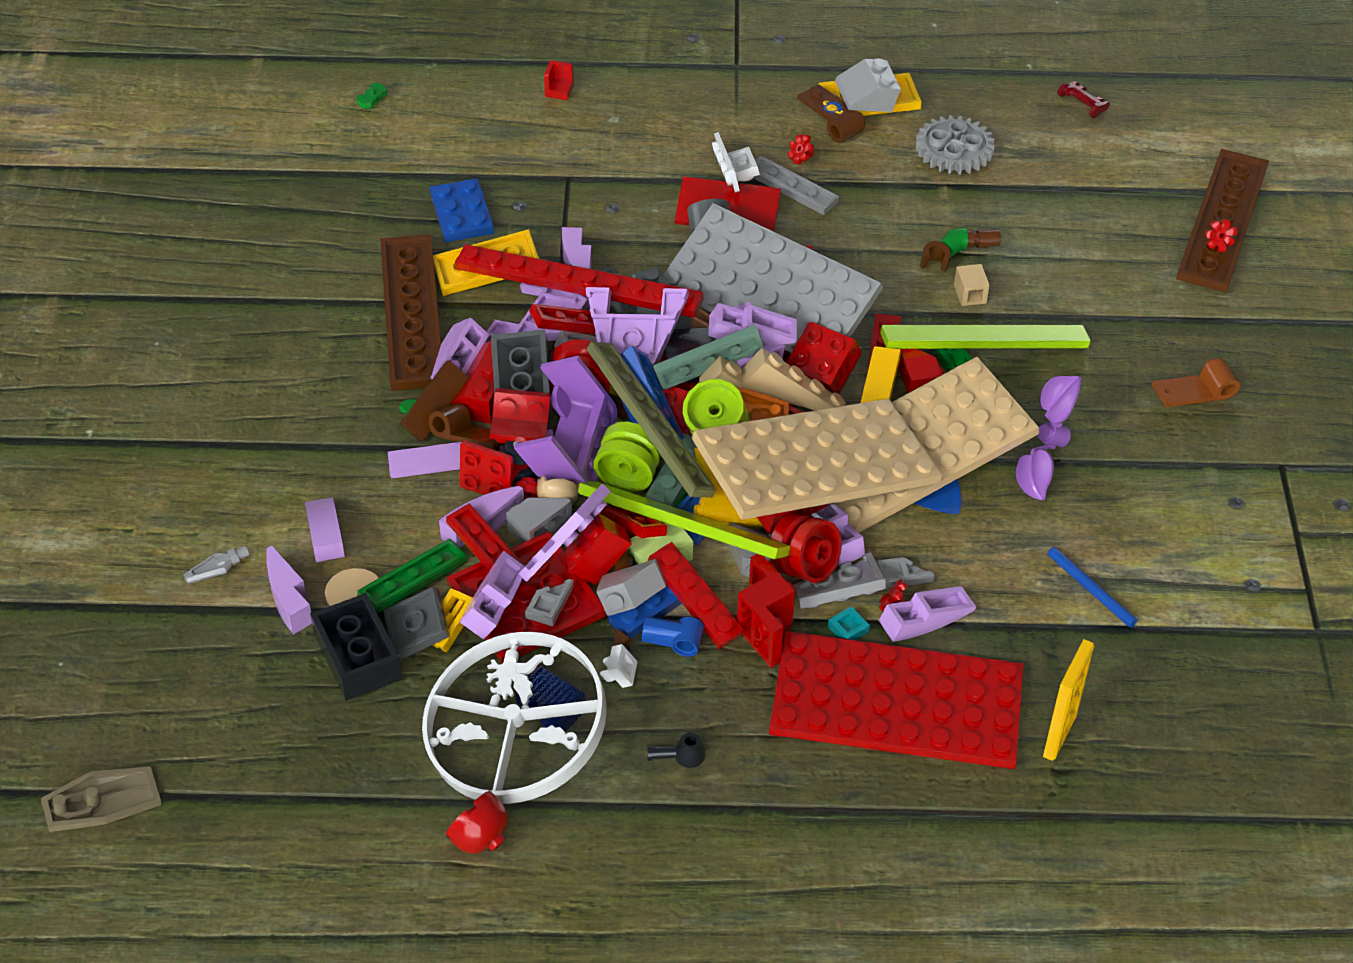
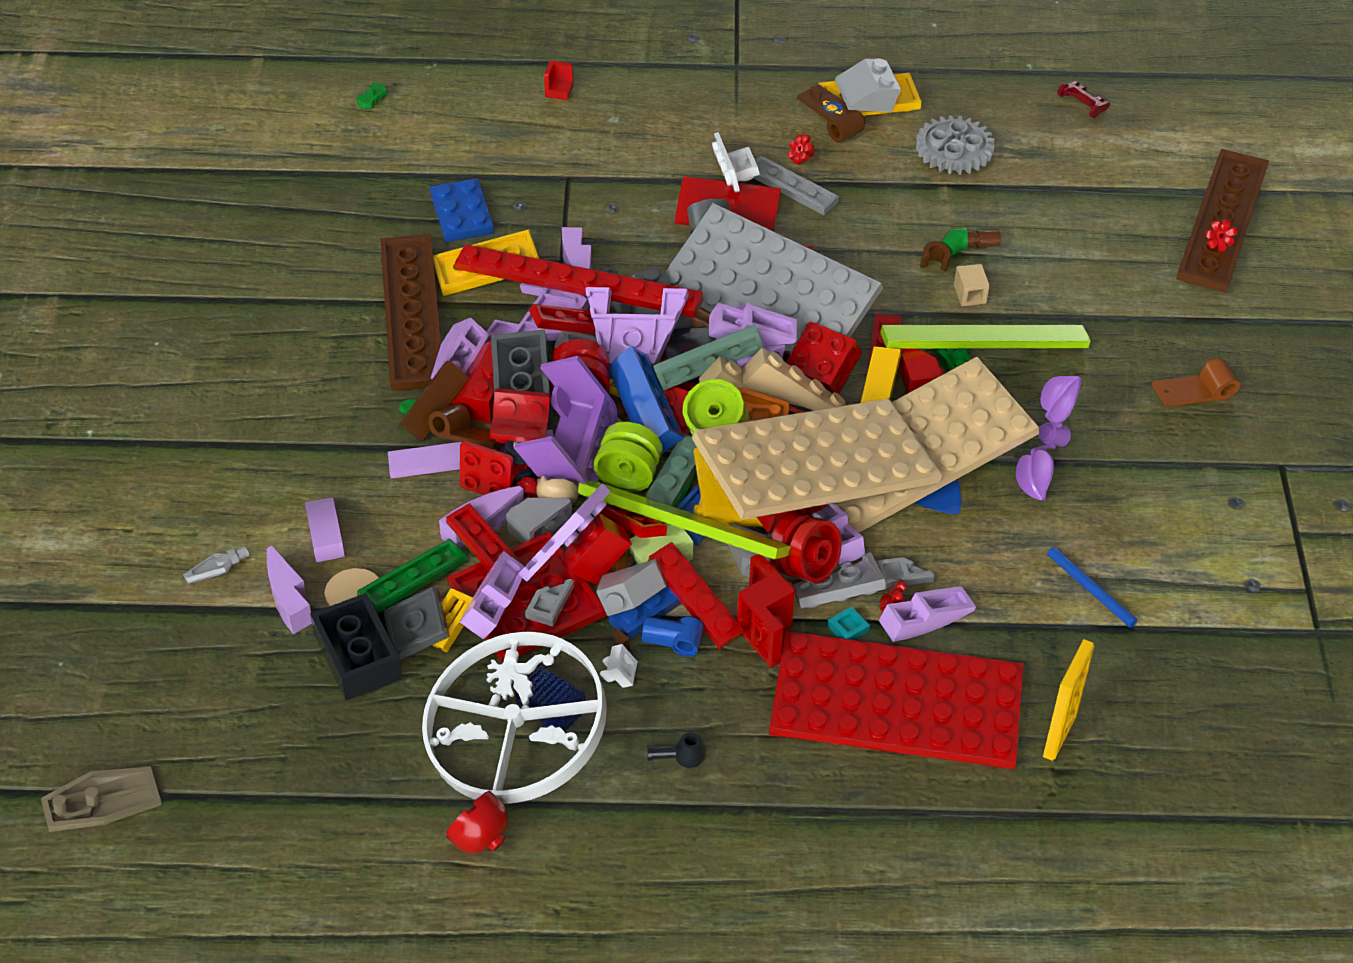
(651, 420): olive tile -> none

